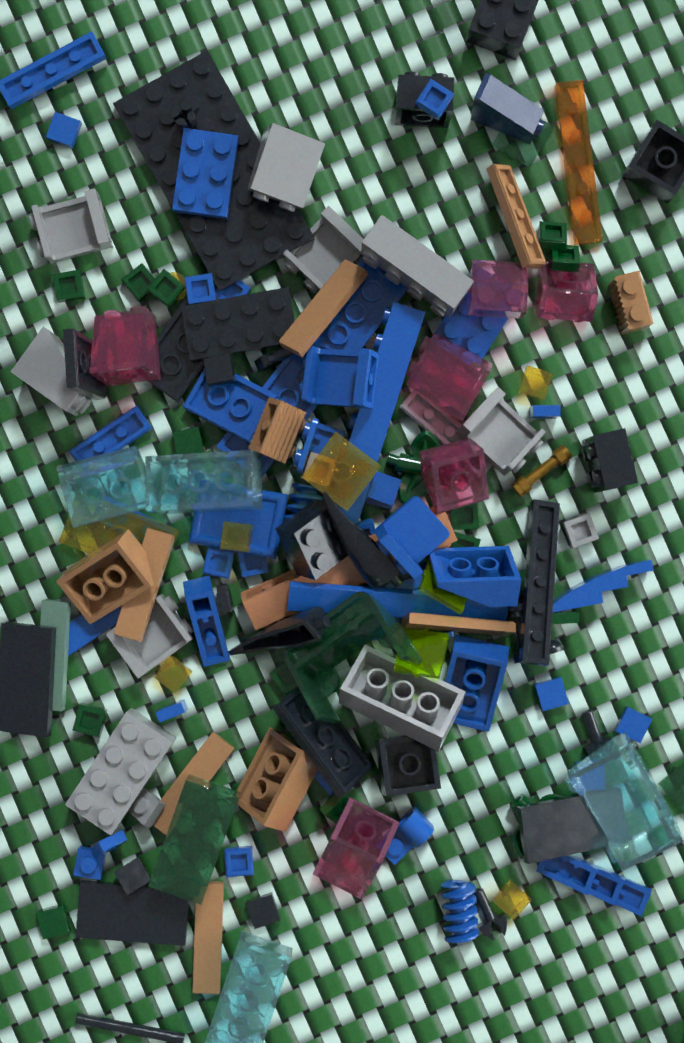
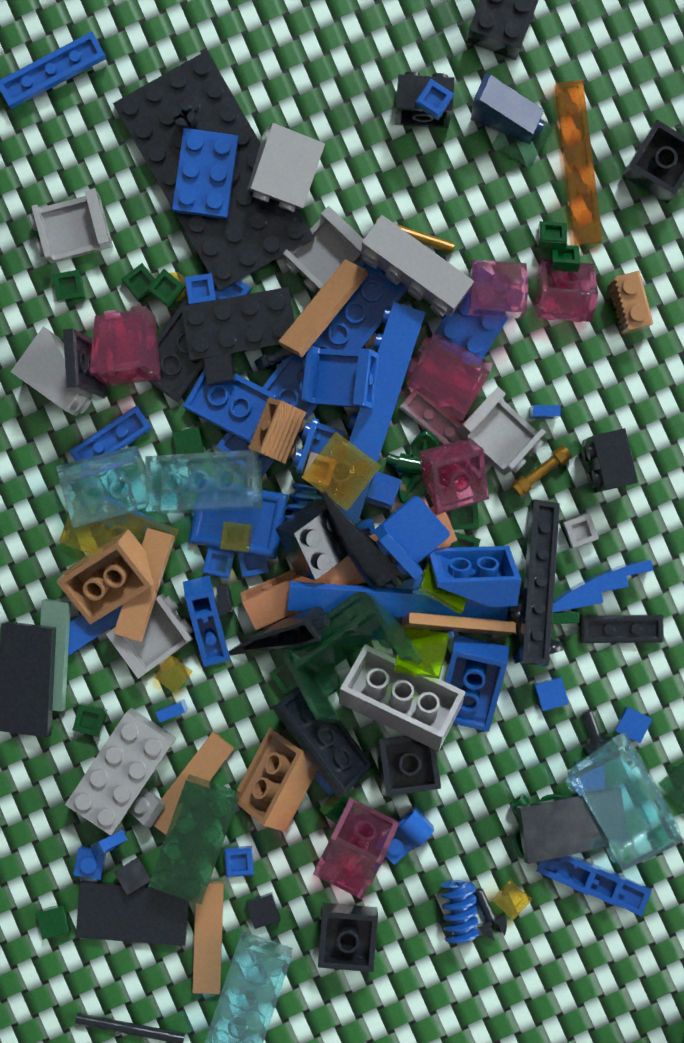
(64, 130): blue tile -> none
(348, 937): none -> black brick
(429, 240): none -> pearl gold bar
(516, 216): medium nougat tile -> none
(535, 382): clear yellow tile -> none
(621, 628): none -> black tile

